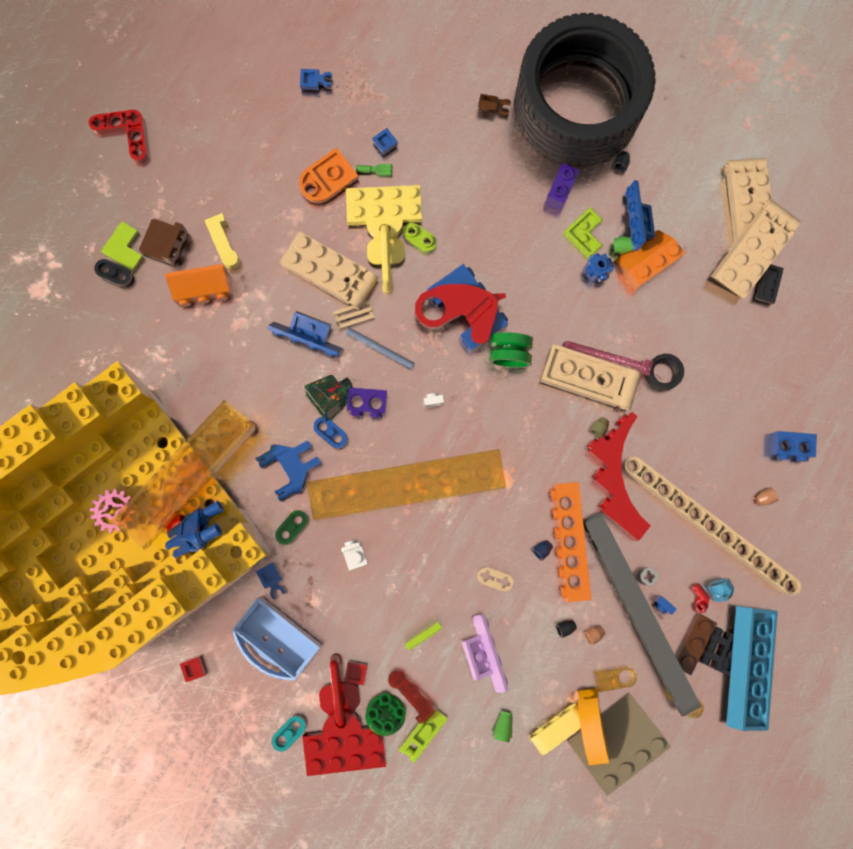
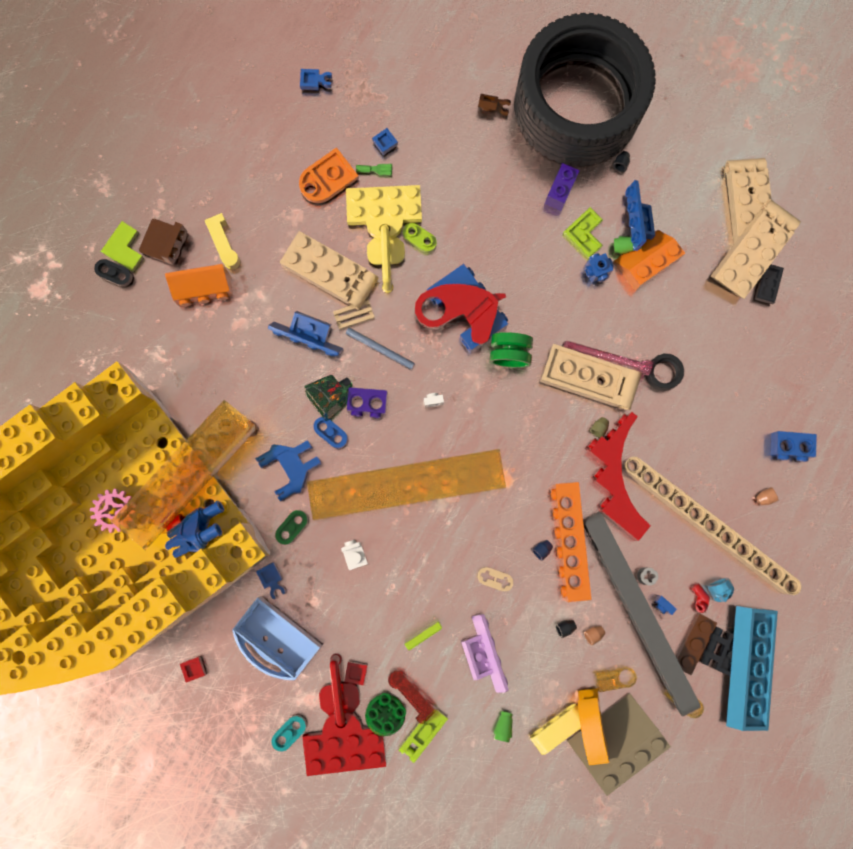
(131, 128): red beam -> none

